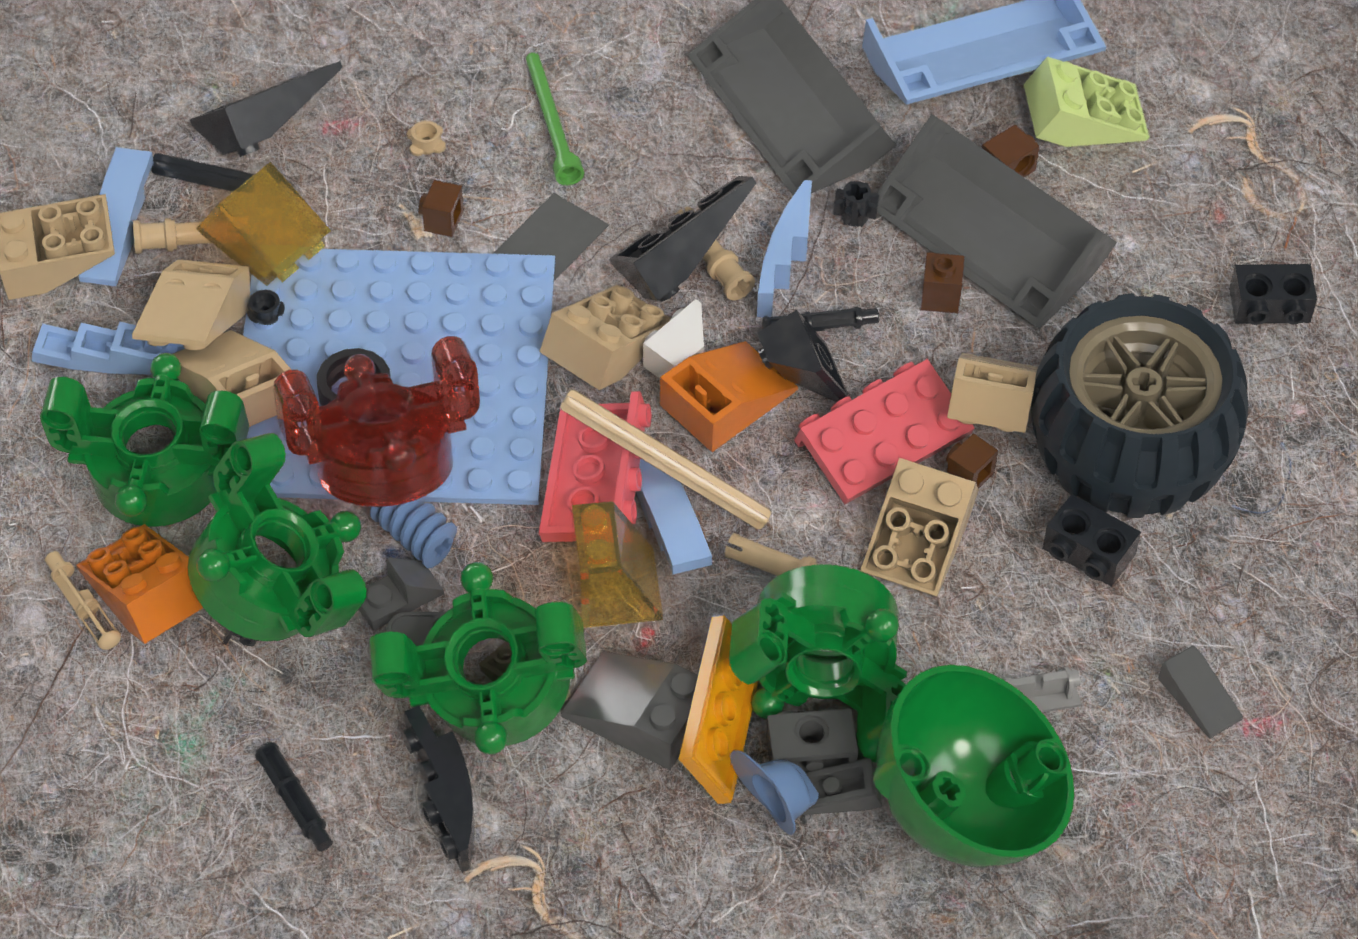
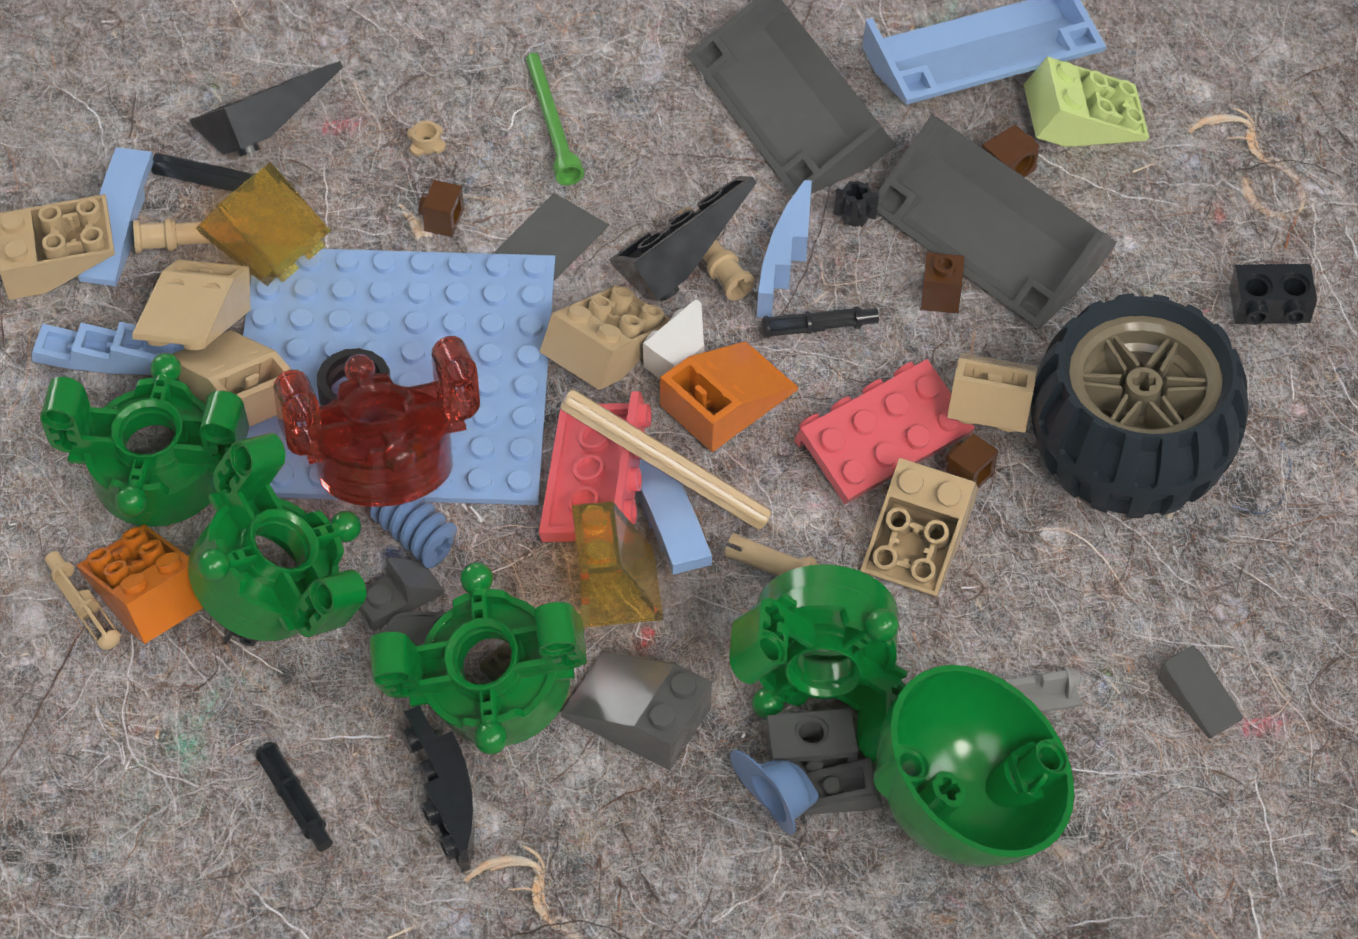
(265, 307): black plate -> none
(717, 716): light orange tile -> none
(801, 356): black slope -> none
(1092, 537): black brick -> none

